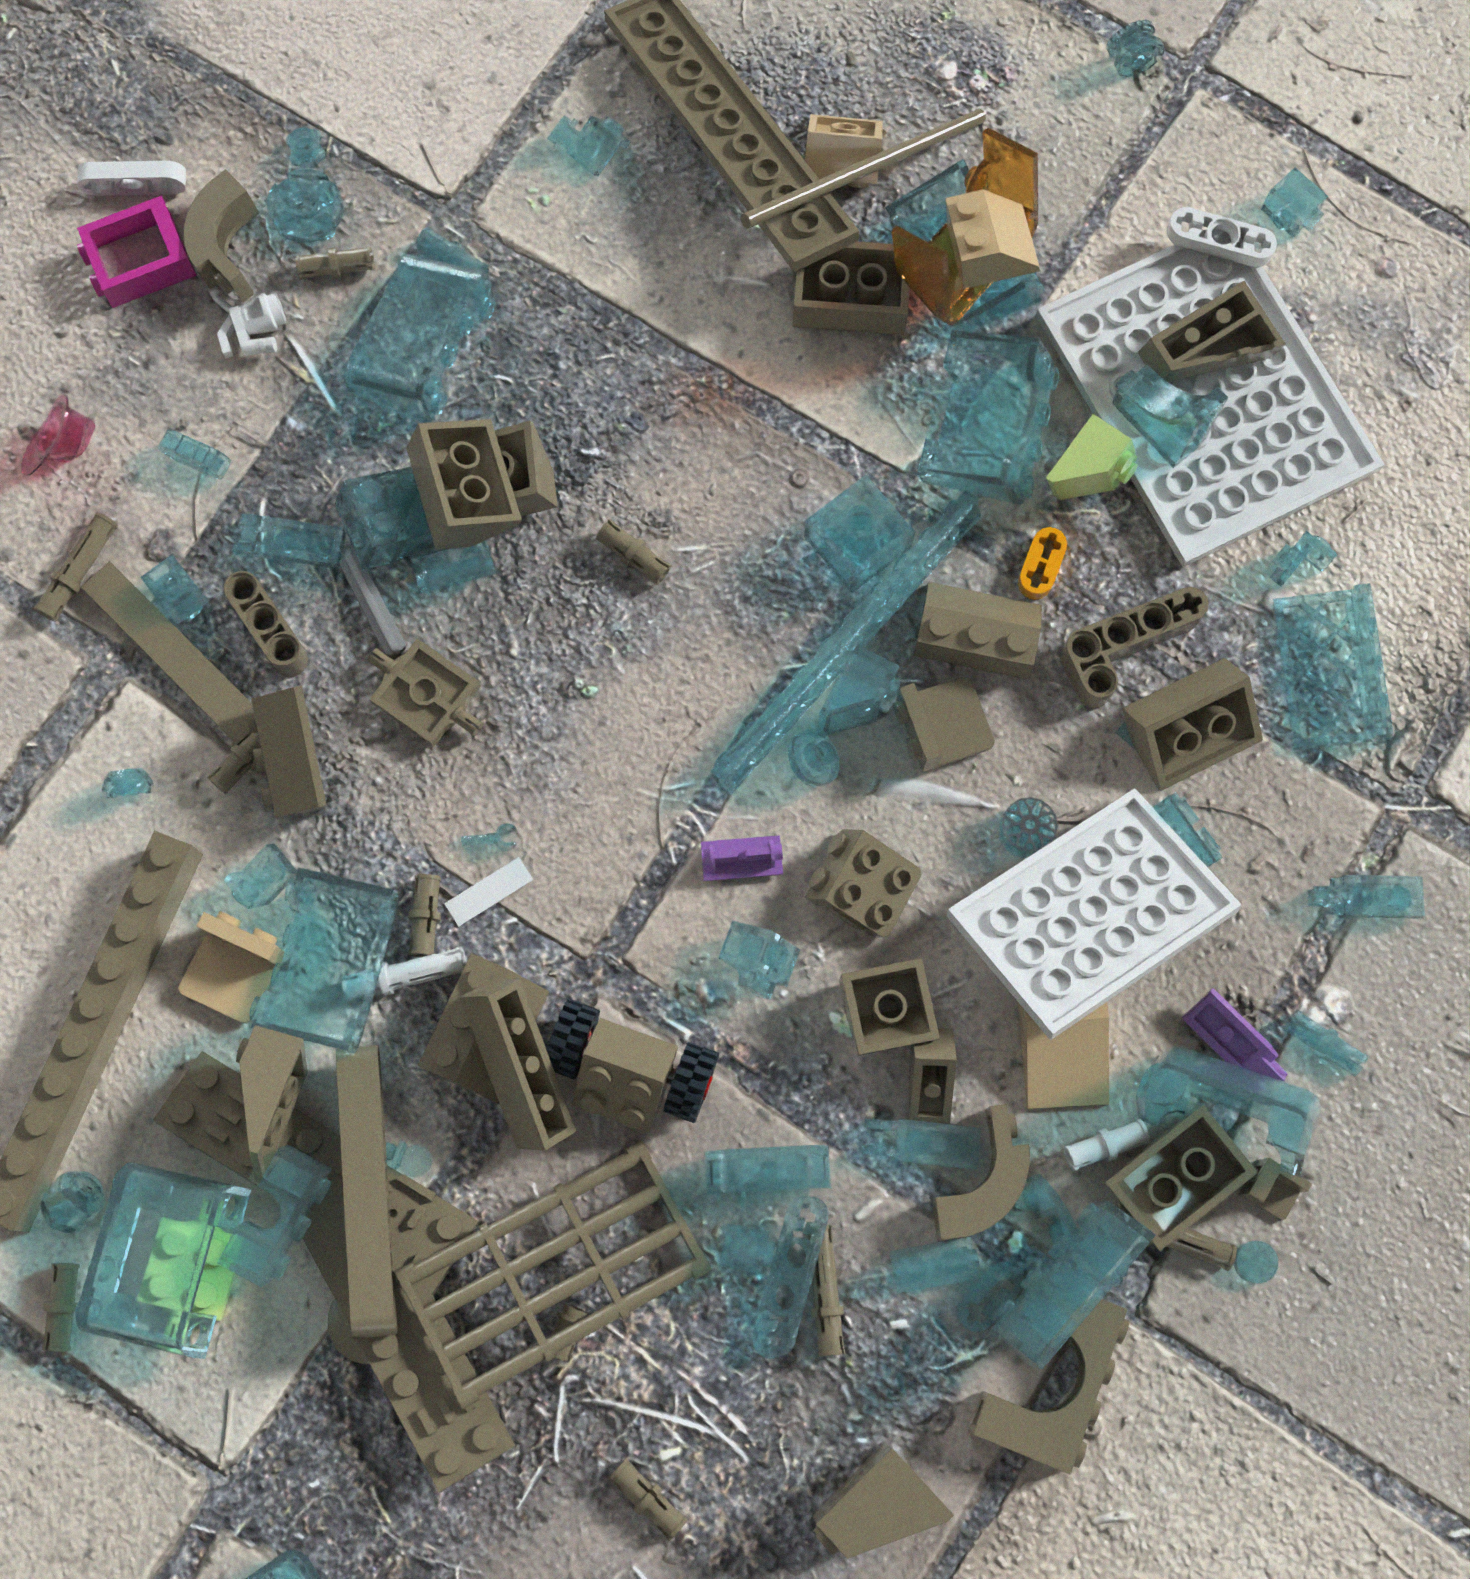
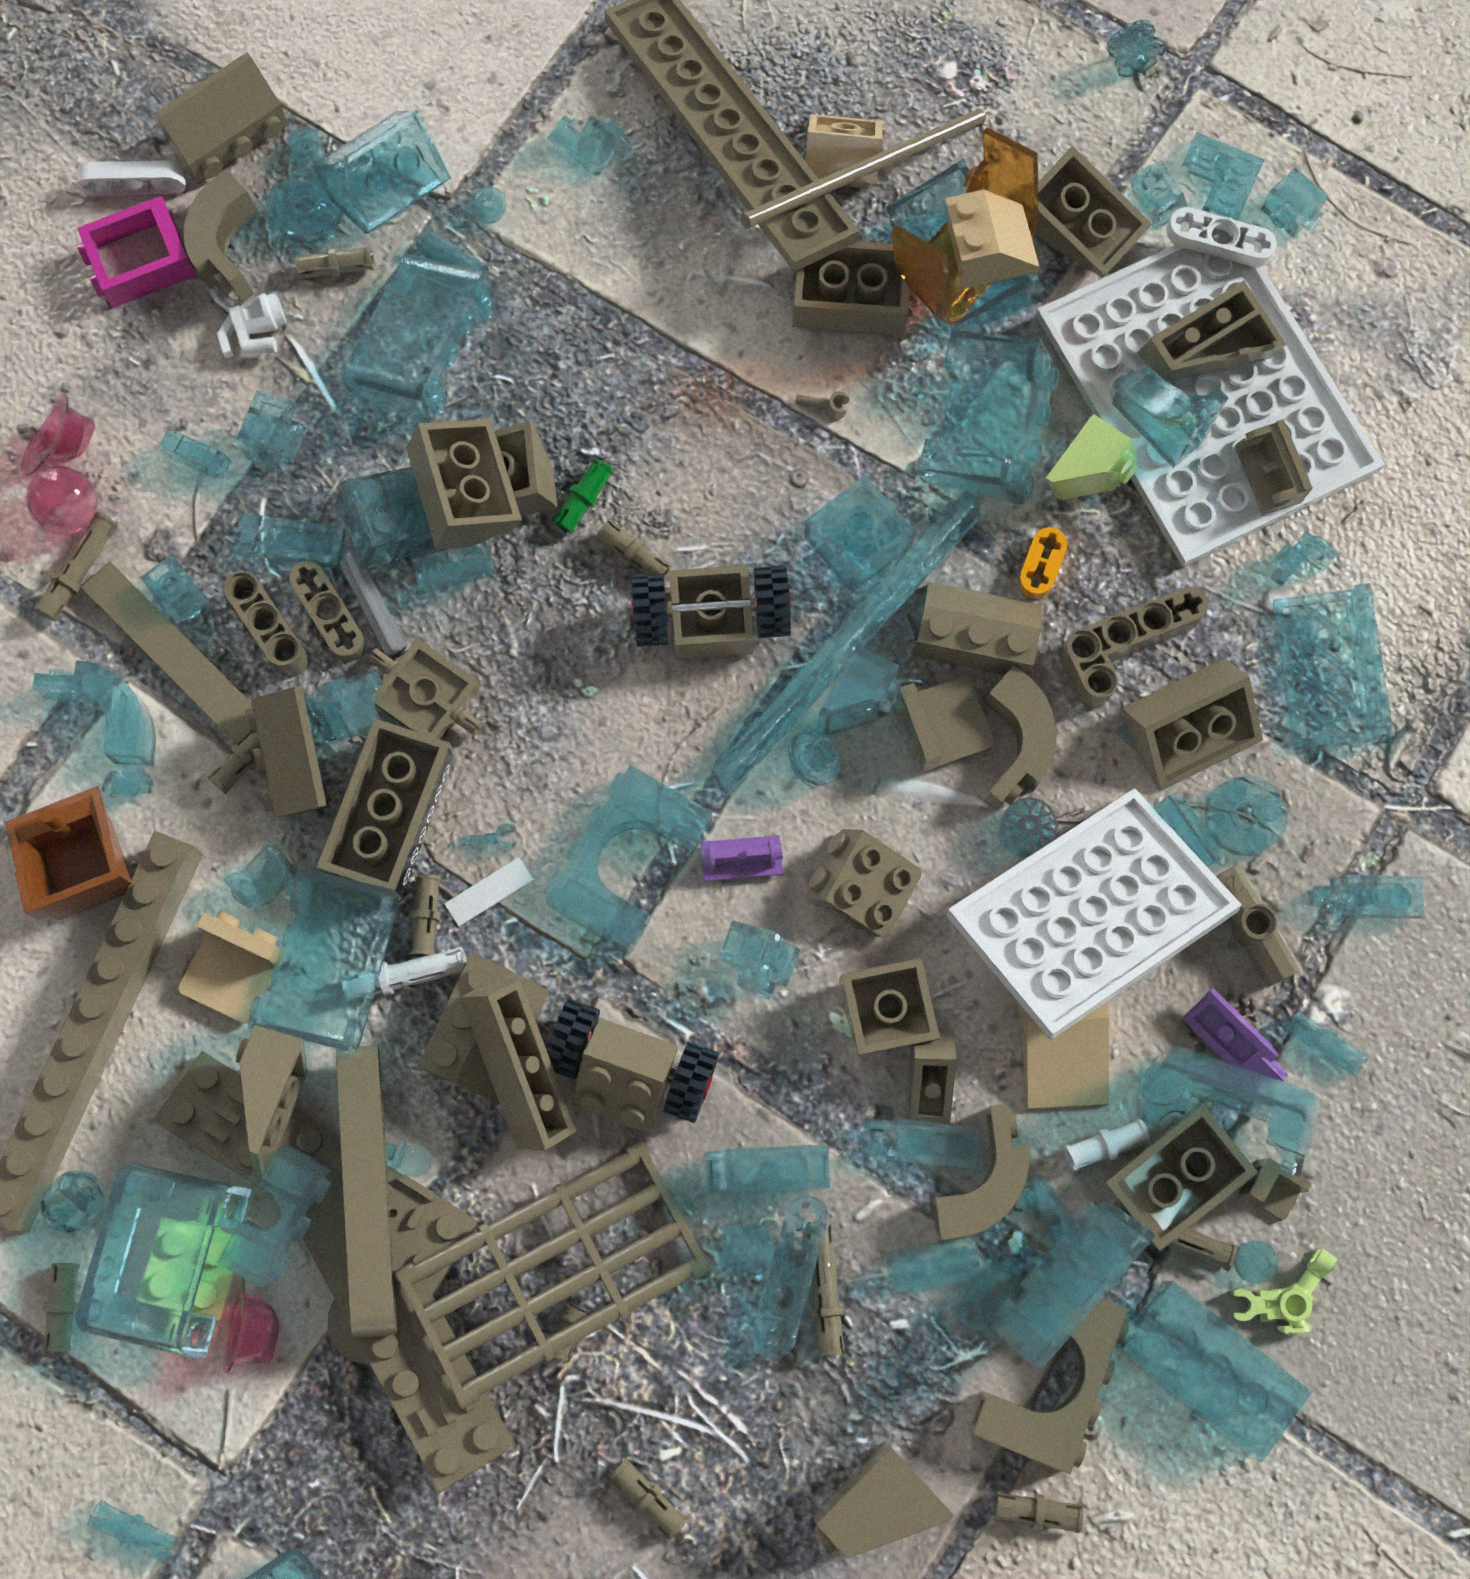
(61, 500): none -> clear pink piece
(67, 857): none -> dark orange piece
(129, 724): none -> clear light blue arch
(133, 1531): none -> clear light blue pin
(221, 118): none -> dark tan slope
(251, 1328): none -> clear pink piece
(269, 432): none -> clear light blue brick
(323, 583): none -> dark tan beam
(345, 705): none -> clear light blue brick
(382, 170): none -> clear light blue slope
(387, 807): none -> dark tan brick
(491, 213): none -> clear light blue plate
(583, 496): none -> green pin
(634, 804): none -> clear light blue arch
(711, 609): none -> brick
(826, 404): none -> dark tan hand
(1031, 718): none -> dark tan arch
(1038, 1512): none -> dark tan pin
(1086, 214): none -> dark tan slope
(1157, 193): none -> clear light blue brick
(1213, 1370): none -> clear light blue brick
(1228, 168): none -> clear light blue plate
(1266, 809): none -> clear light blue plate
(1266, 949): none -> dark tan piece
(1273, 467): none -> dark tan hinge
(1289, 1303): none -> yellowish green piece

